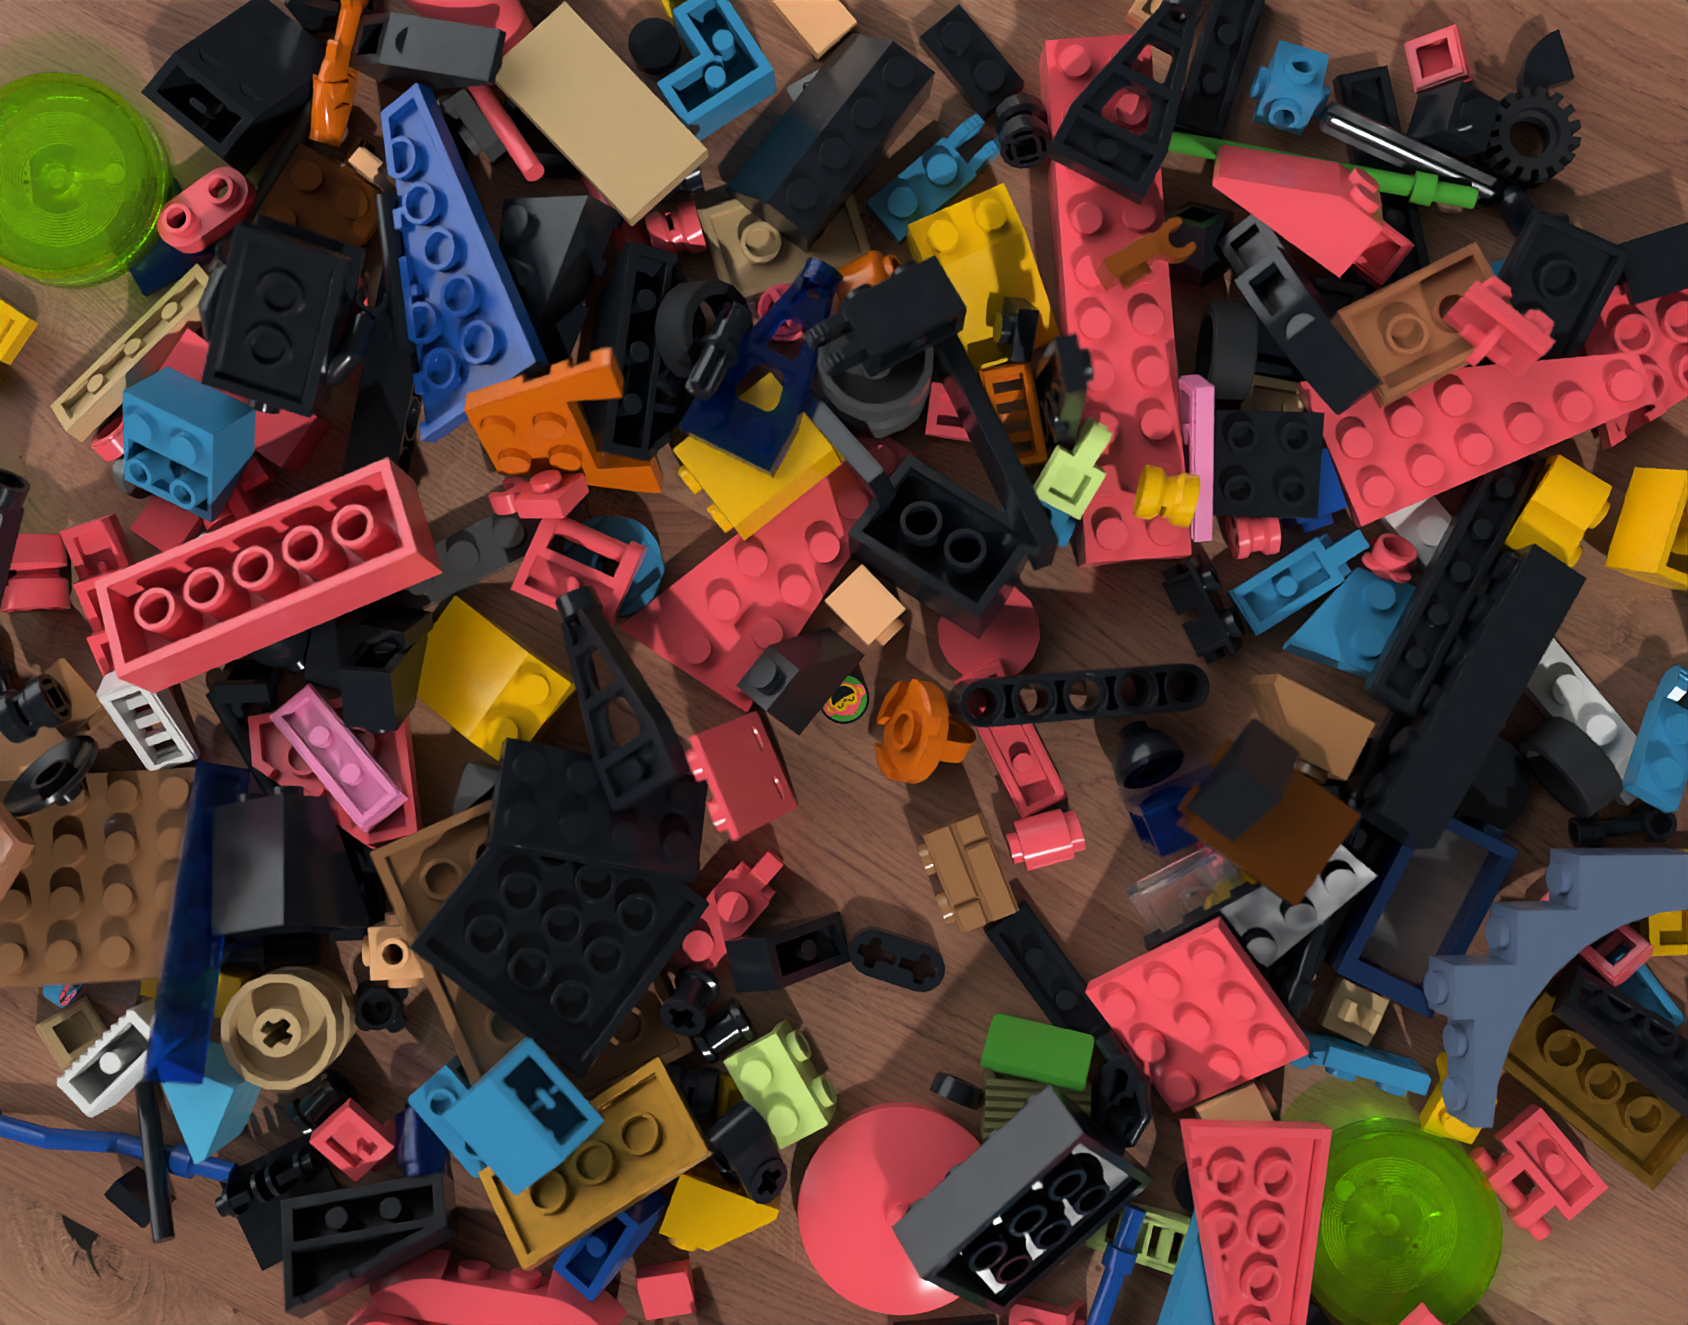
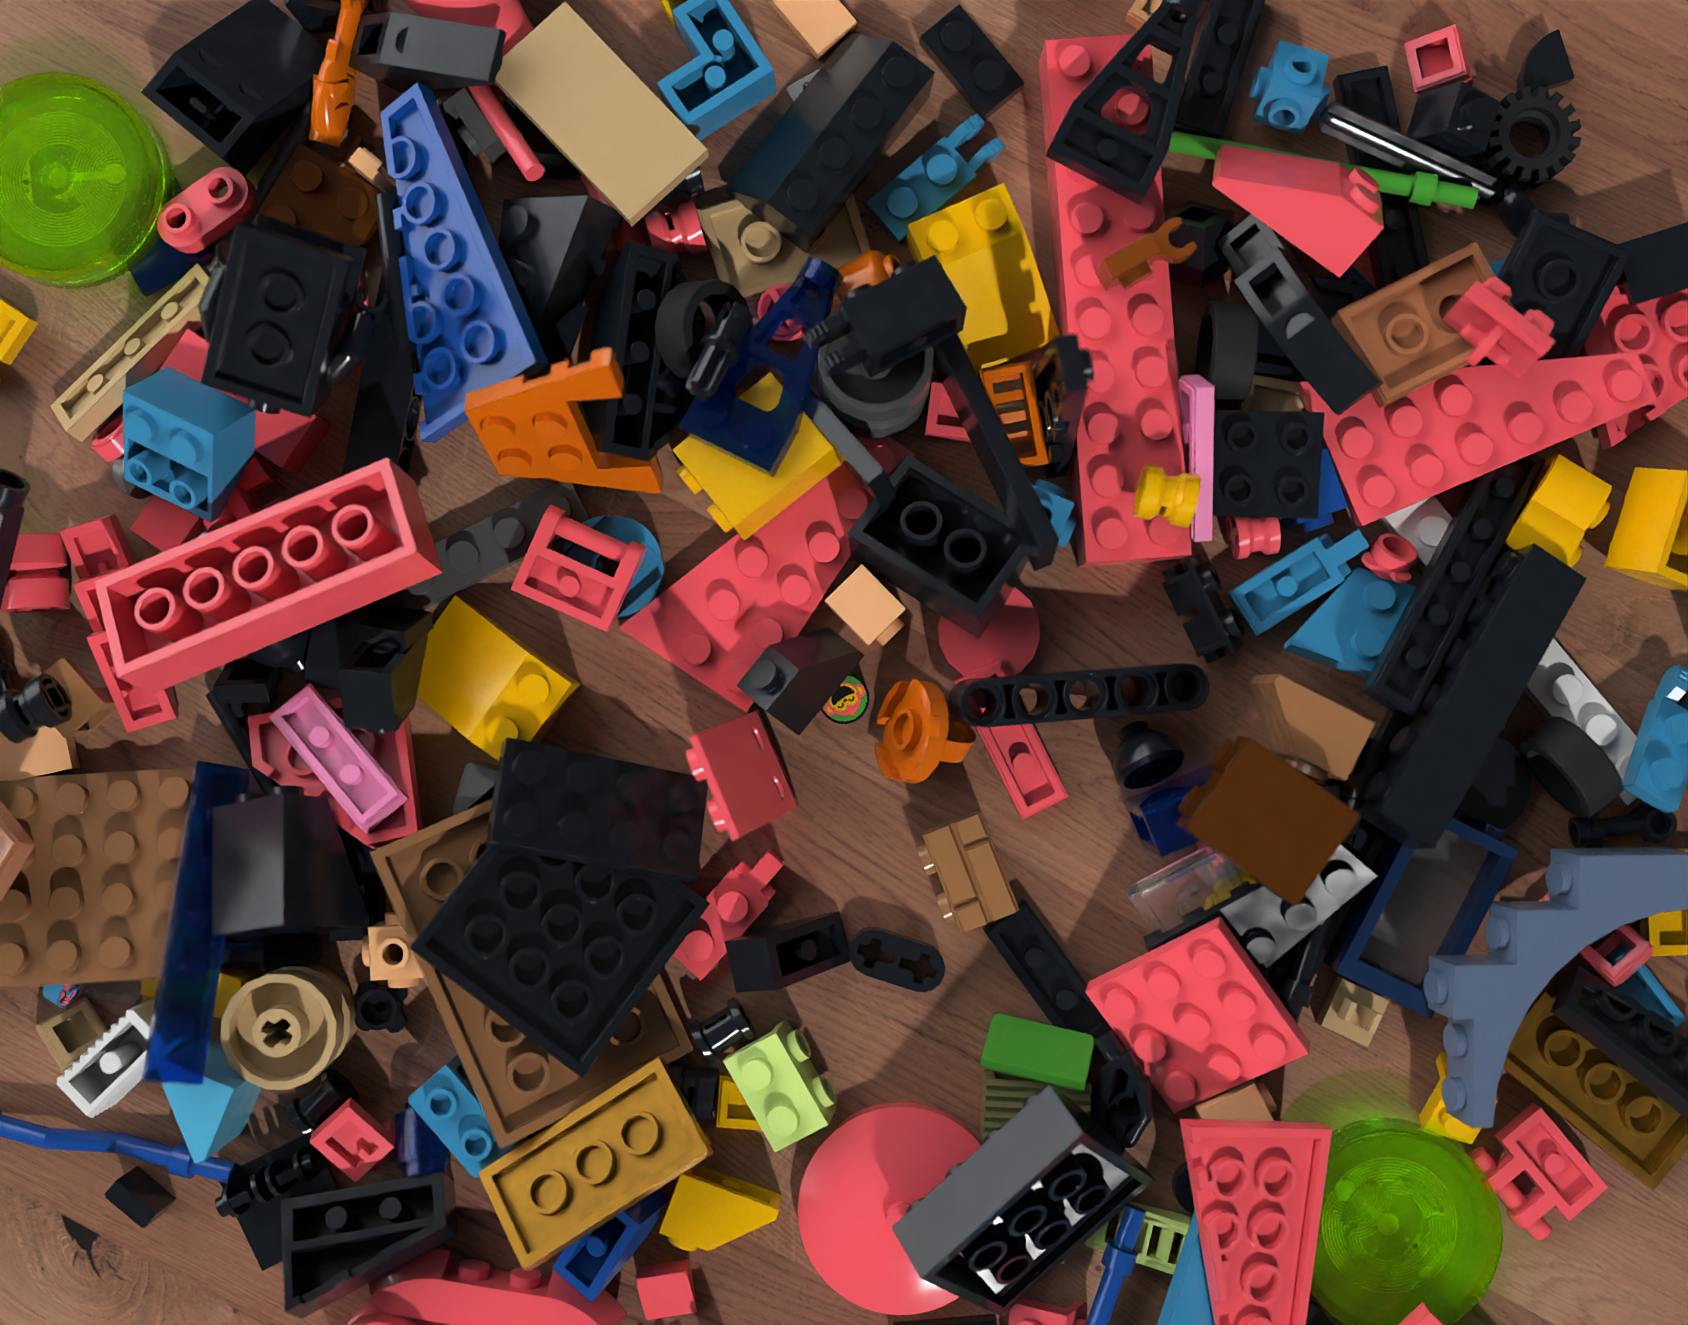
(52, 777): black dish -> none
(120, 702): white slope -> none
(154, 1162): black bar -> none
(523, 1116): dark azure slope -> none
(544, 496): coral plate -> none
(652, 757): black plate -> none
(654, 46): black tile -> none
(686, 1009): black bush -> none
(747, 1152): black piece -> none
(957, 1090): black tile -> none
(1016, 329): black plate -> none
(1022, 130): black wheel -> none
(1045, 839): coral brick -> none
(1072, 476): yellowish green plate -> none
(1245, 781): black slope -> none
(1350, 1059): dark azure hinge -> none
(1382, 256): coral tile -> none

